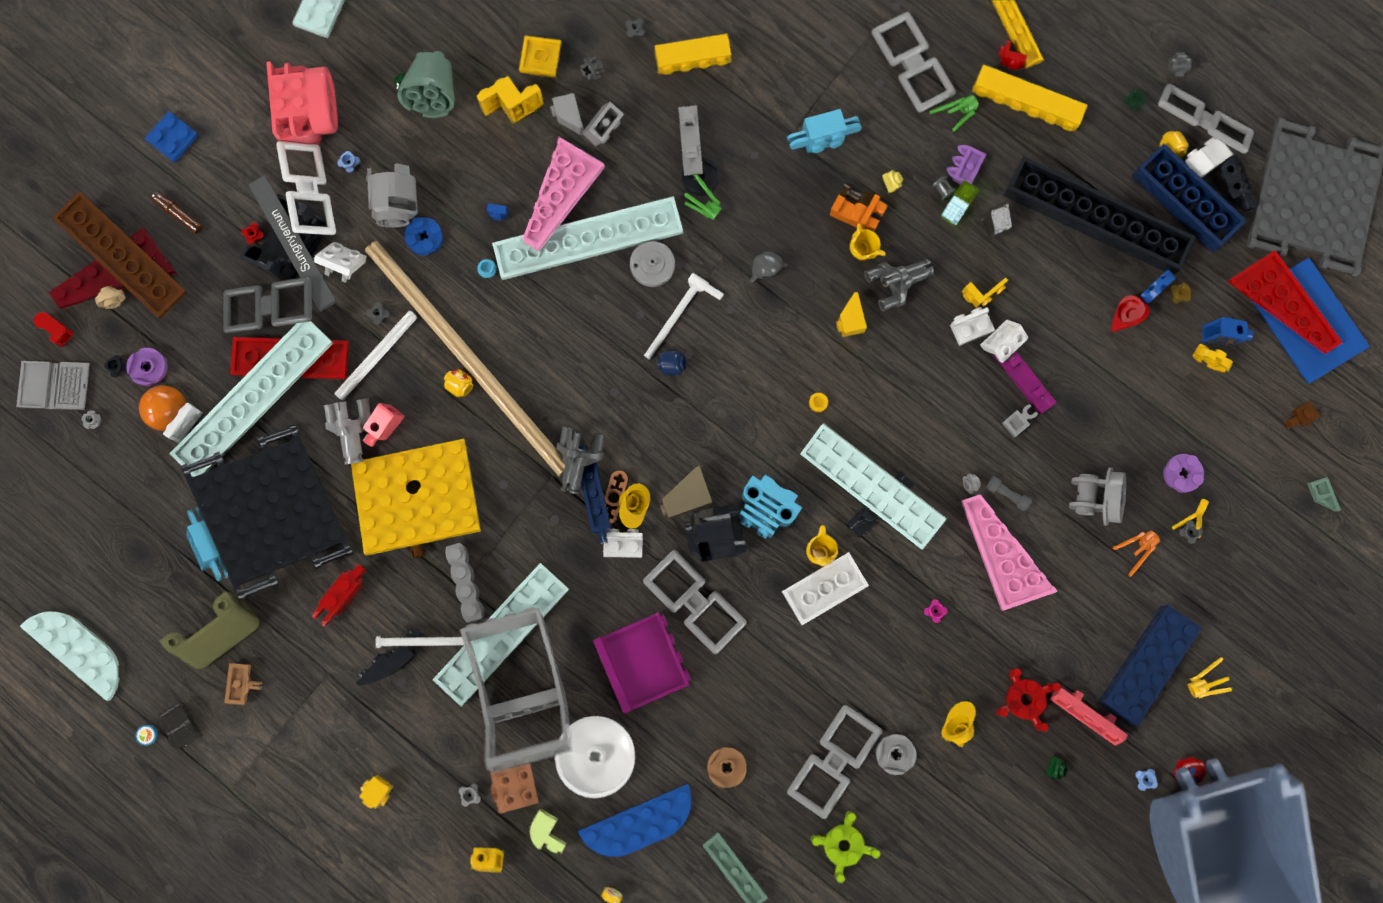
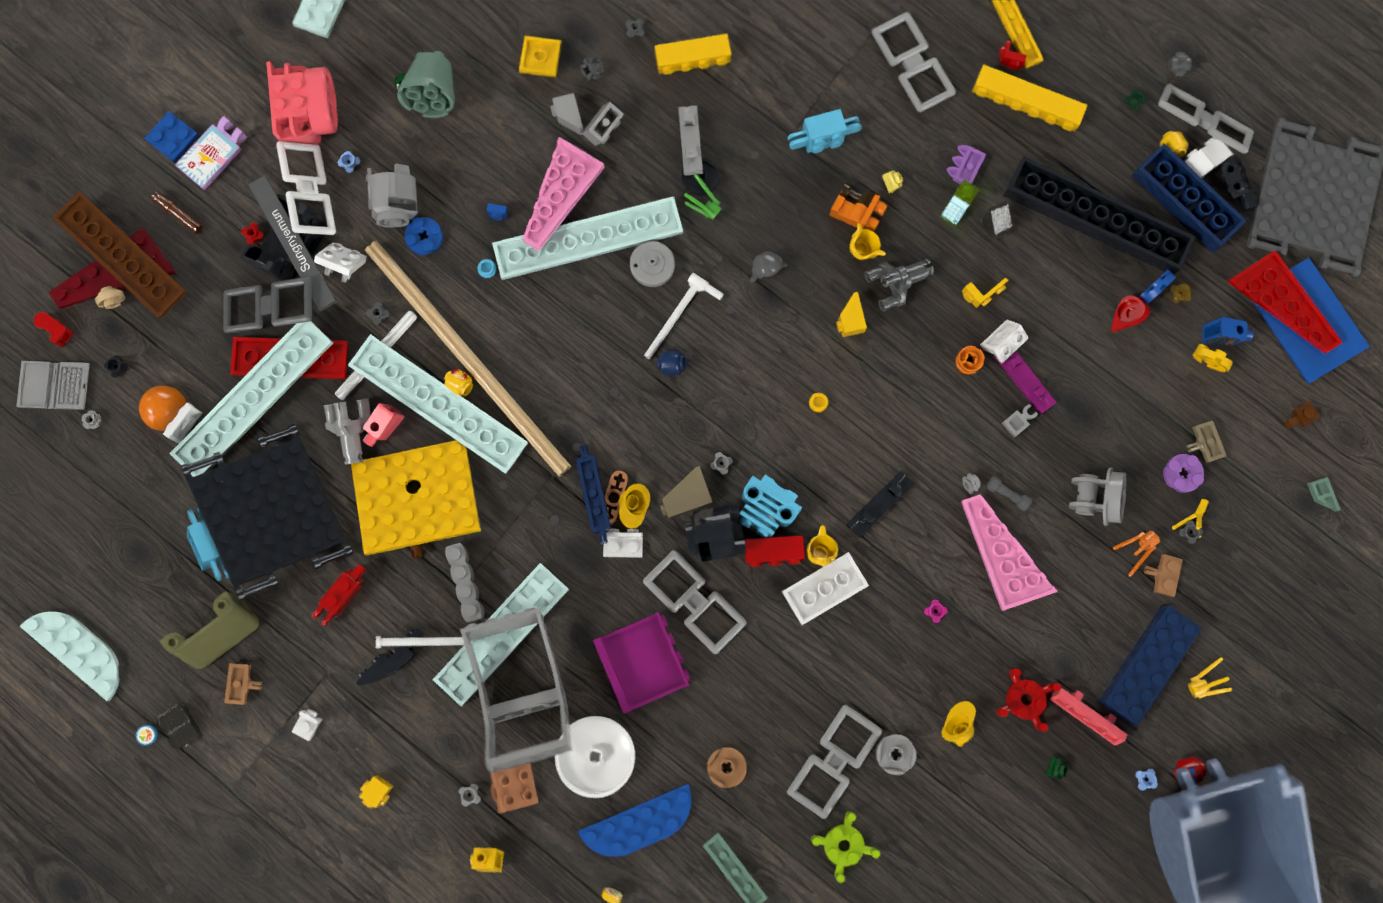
(138, 373): medium lavender plate -> none
(211, 153): none -> tile
(307, 724): none -> white bracket
(438, 404): none -> light aqua plate
(506, 95): yellow bracket -> none
(541, 834): yellowish green brick -> none
(576, 458): dark grey wheel -> none
(719, 457): none -> light grey plate
(774, 551): none -> red brick
(873, 486): light aqua plate -> none
(944, 188): dark grey bush -> none
(966, 105): bright green plant -> none
(969, 367): none -> orange wheel
(972, 326): white bracket -> none
(1166, 575): none -> medium nougat plate
(1208, 442): none -> dark tan plate

